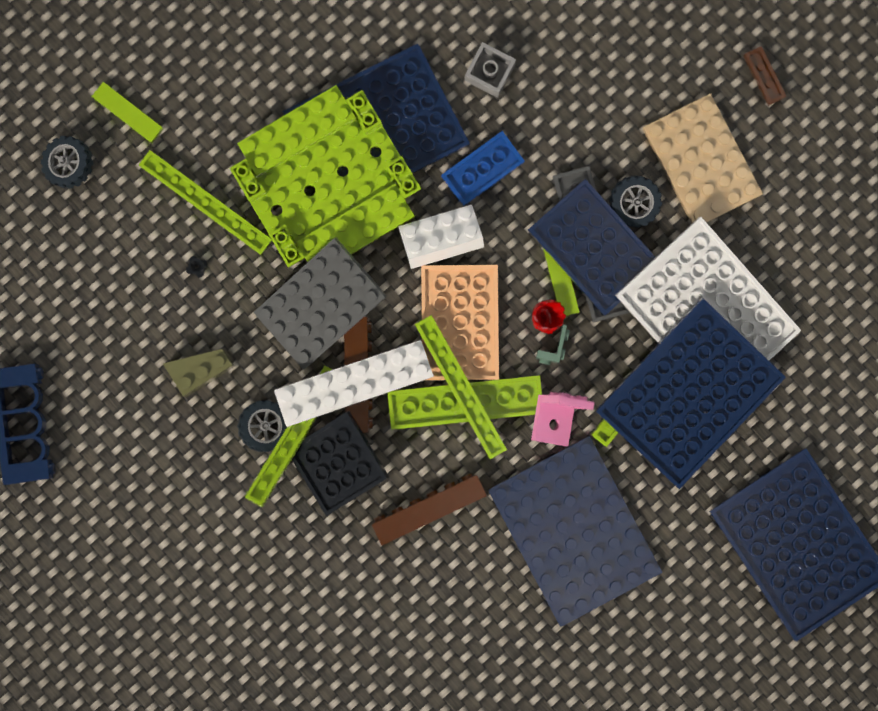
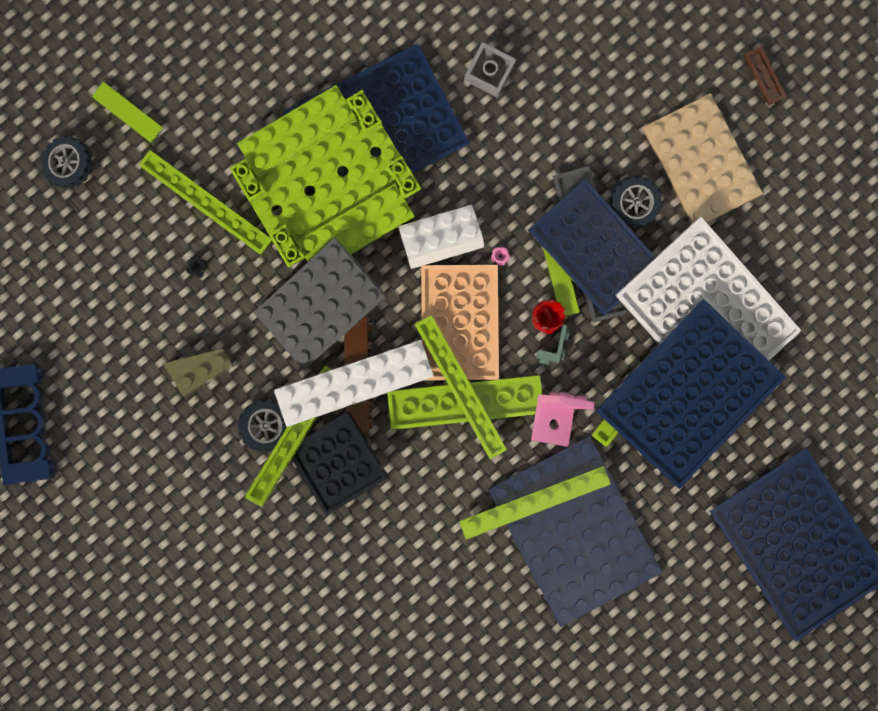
(428, 510): reddish brown brick -> none
(482, 168): blue plate -> none
(505, 256): none -> bright pink plate
(534, 502): none -> lime plate

